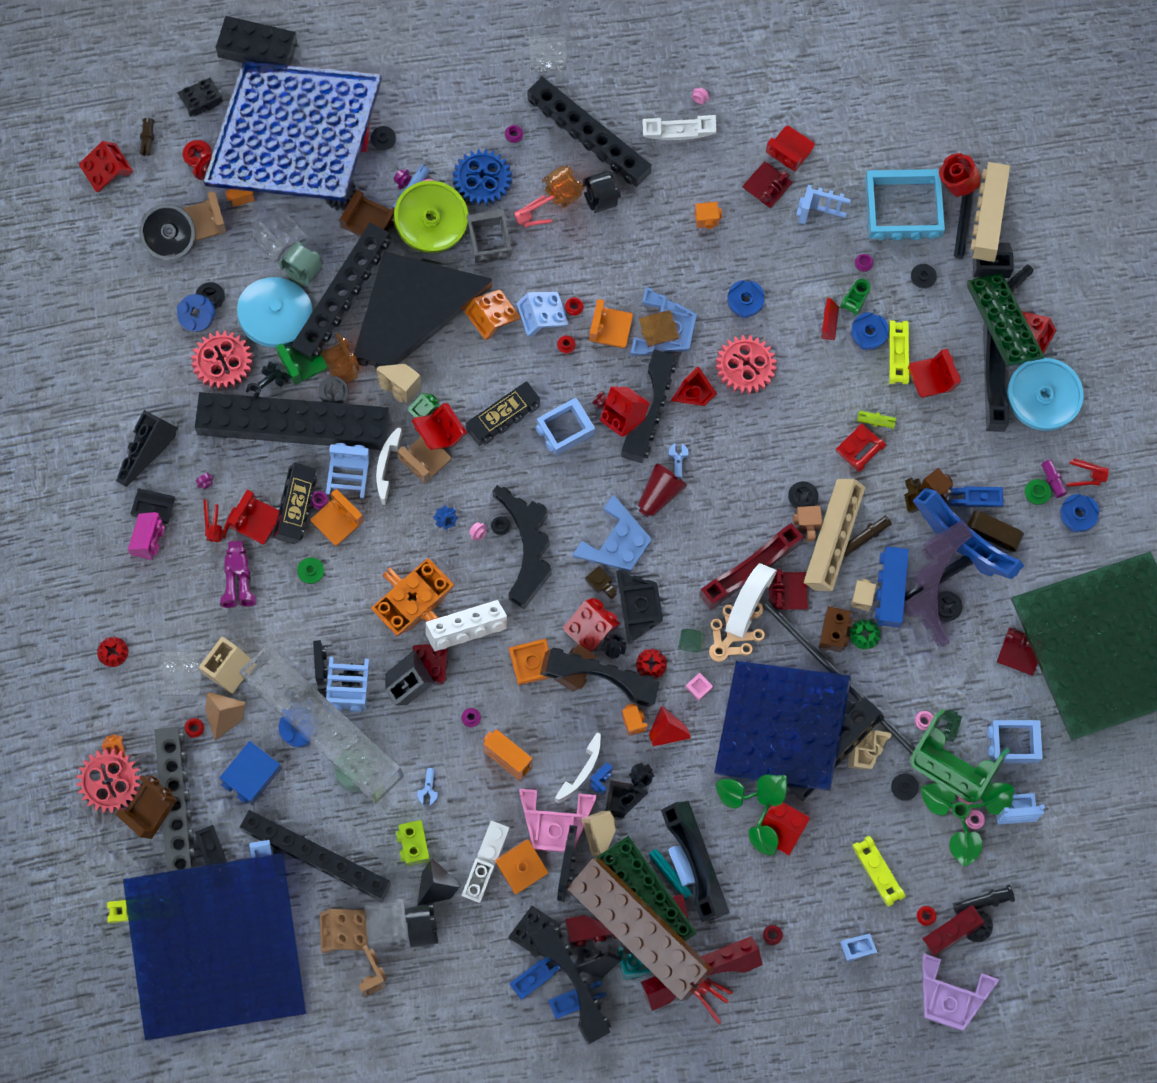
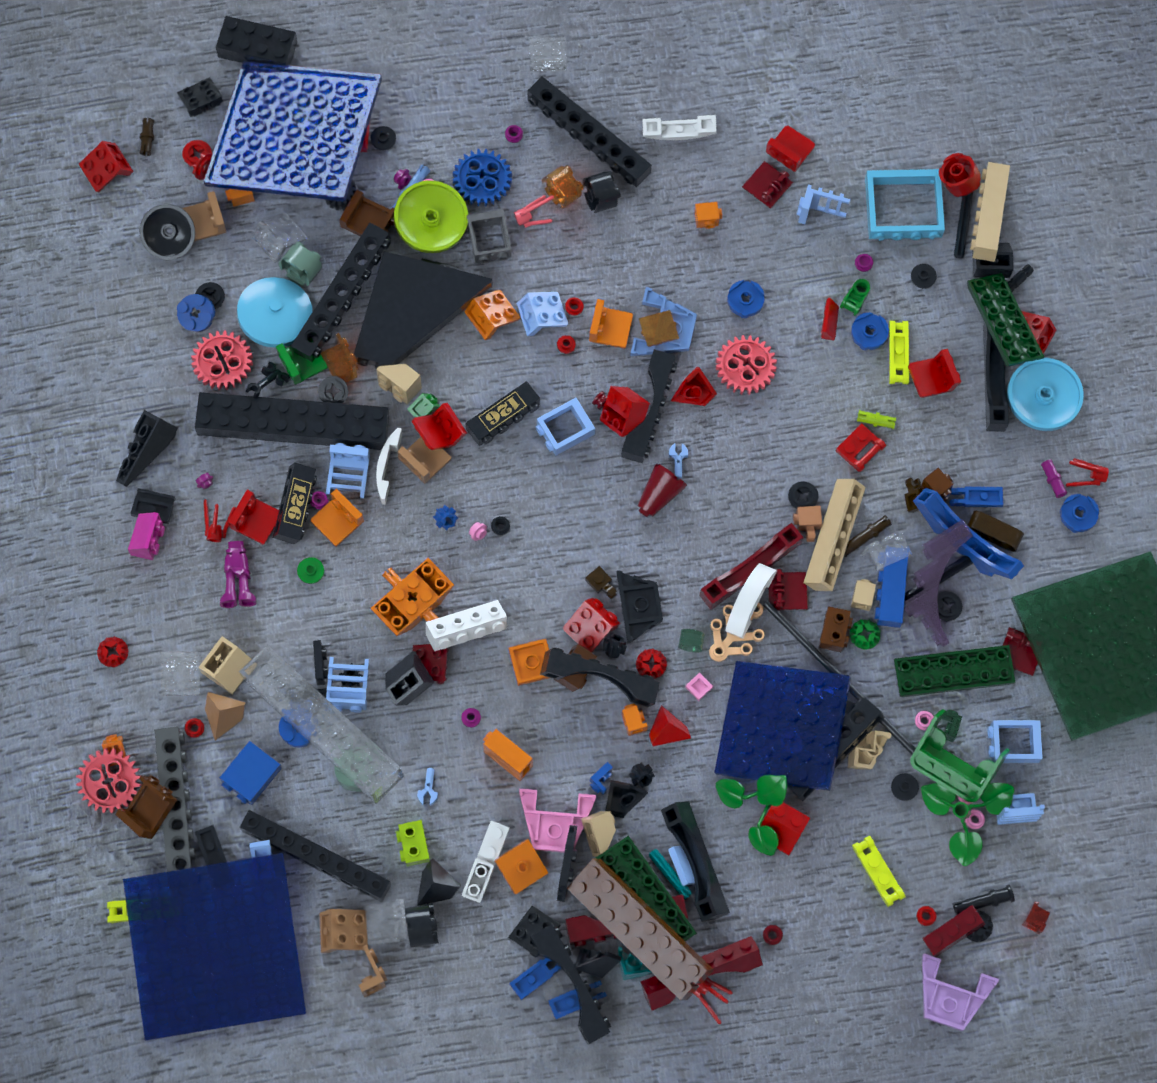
(528, 520): black arch -> none
(567, 789): white slope -> none
(624, 543): medium blue wing -> none
(700, 95): bright pink plate -> none
(858, 947): light blue slope -> none
(888, 552): none -> clear bracket
(954, 671): none -> dark green plate
(1036, 918): none -> clear red panel
(1037, 492): green piece -> none

